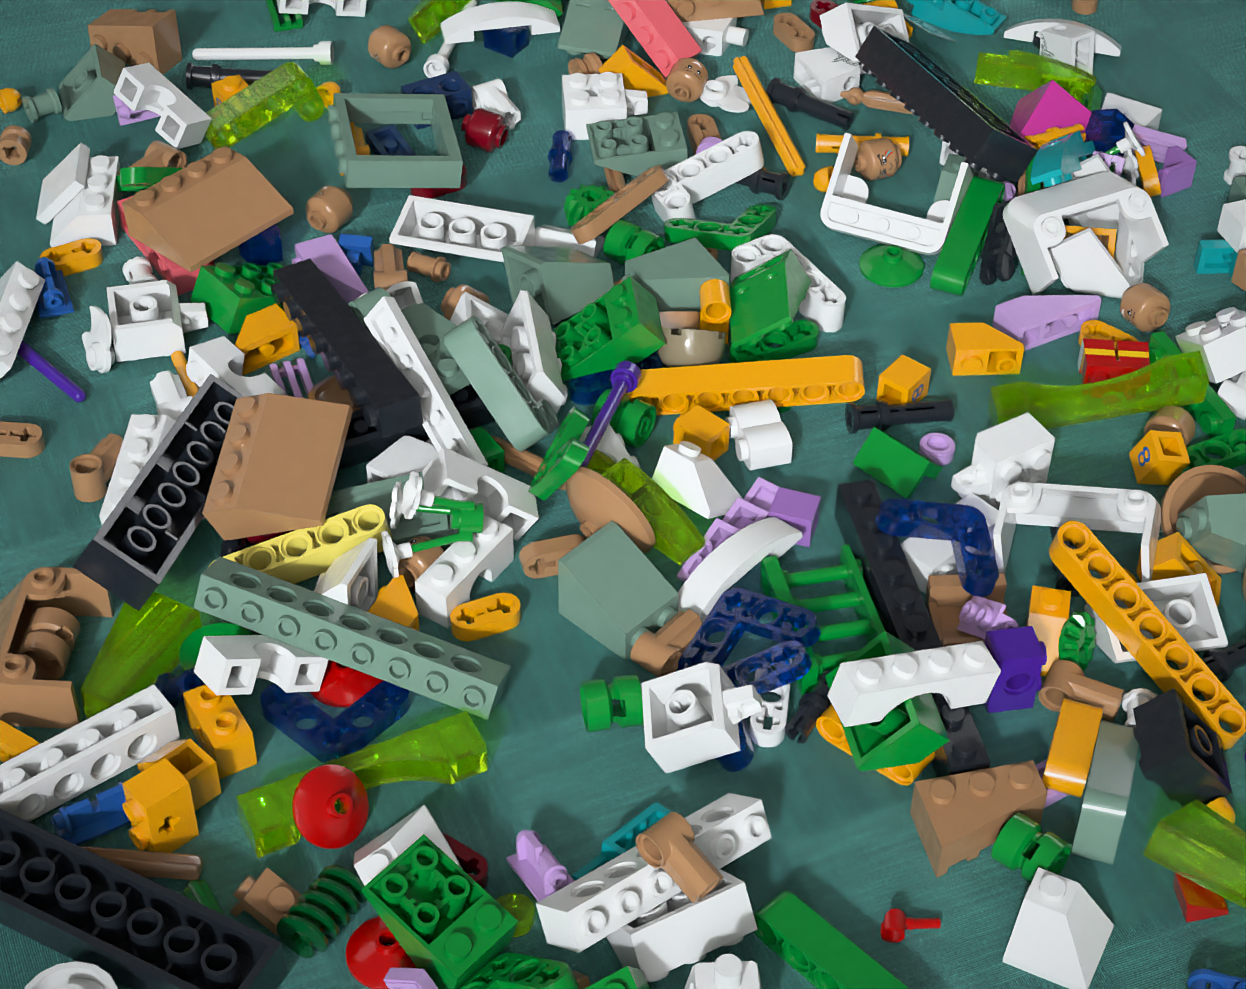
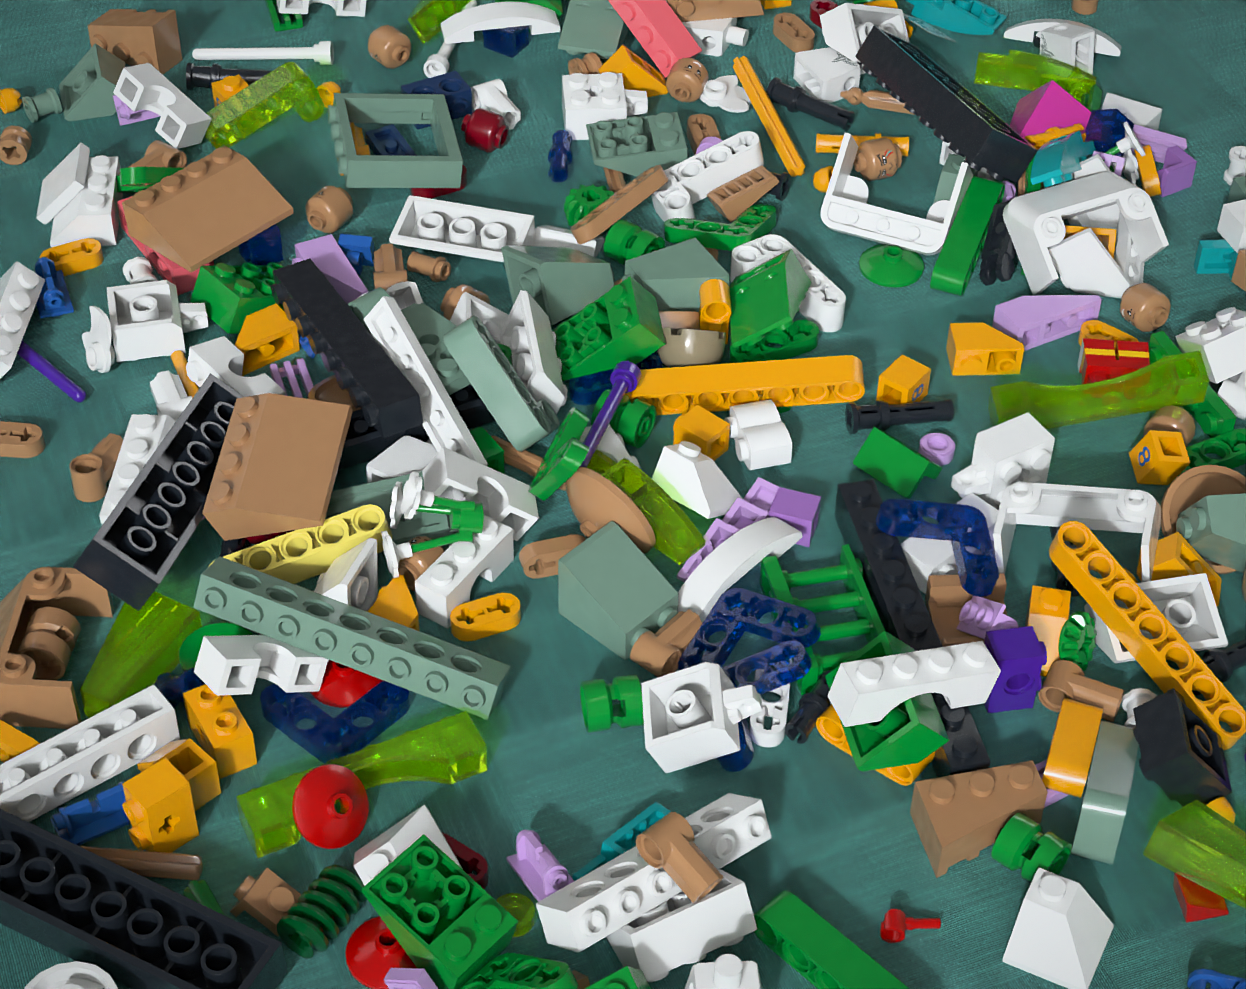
(742, 192): none -> medium nougat slope

